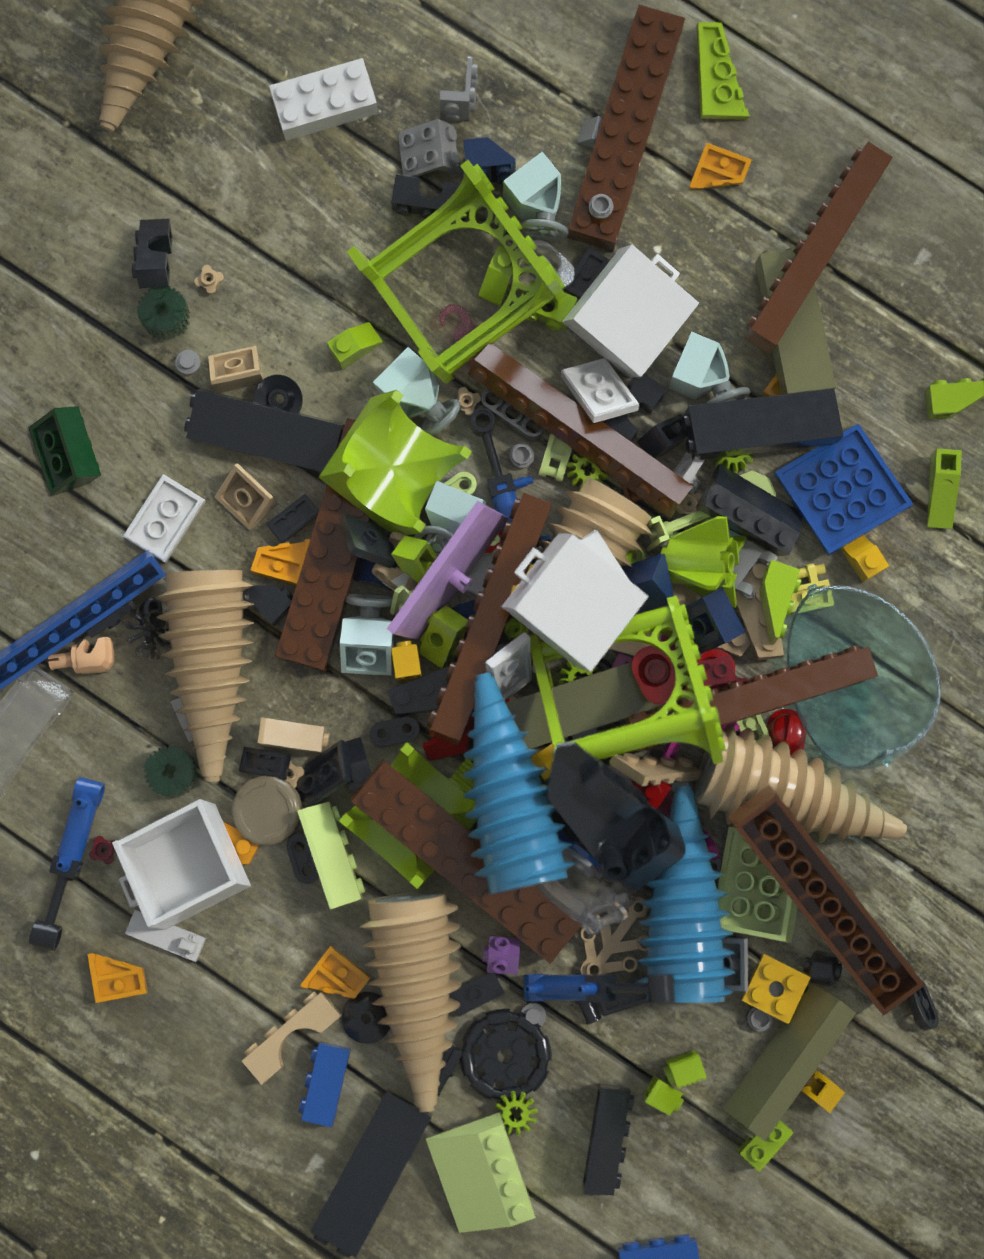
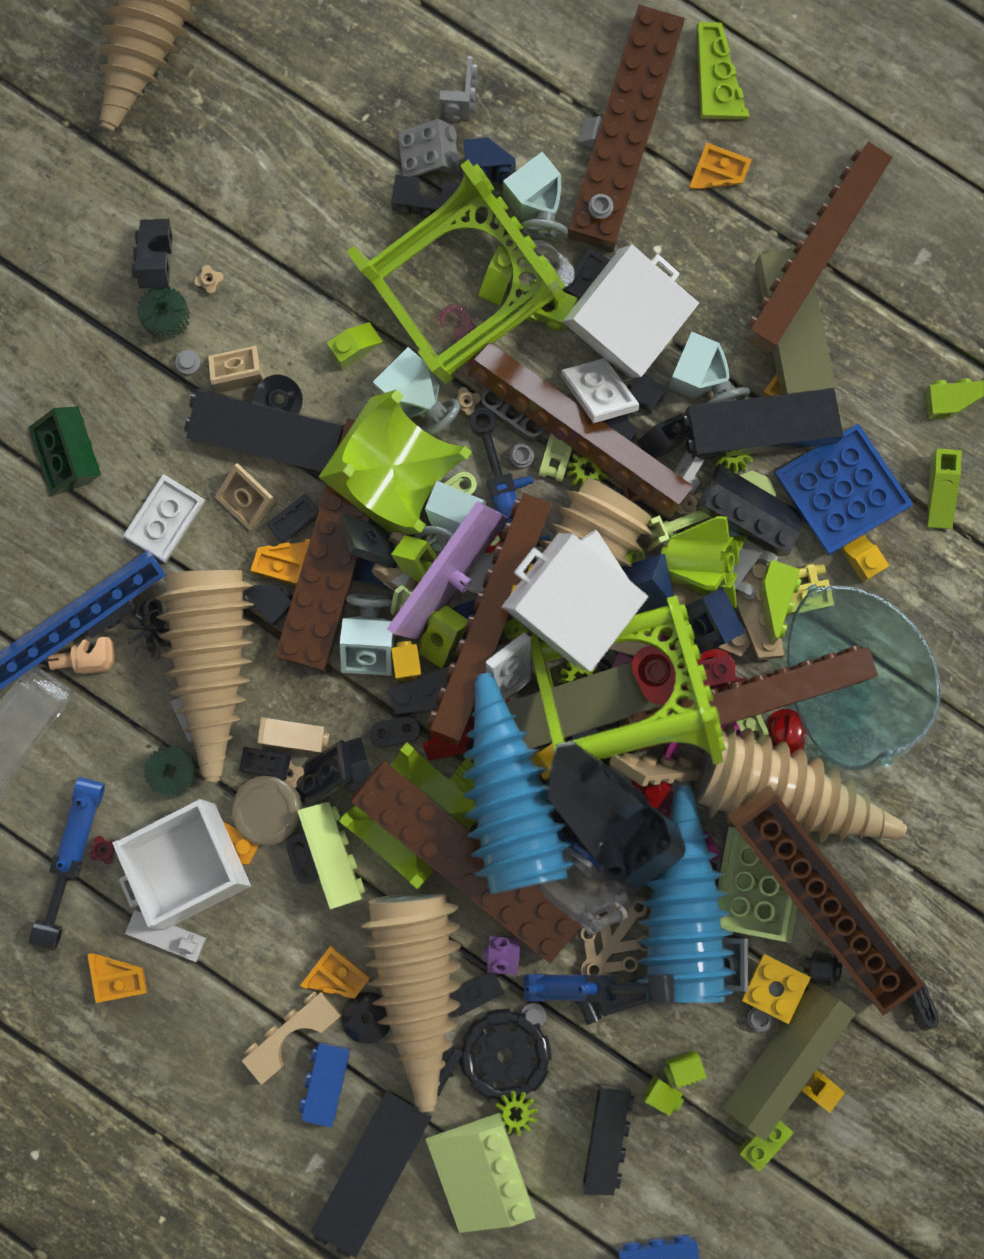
(324, 99): white piece -> none

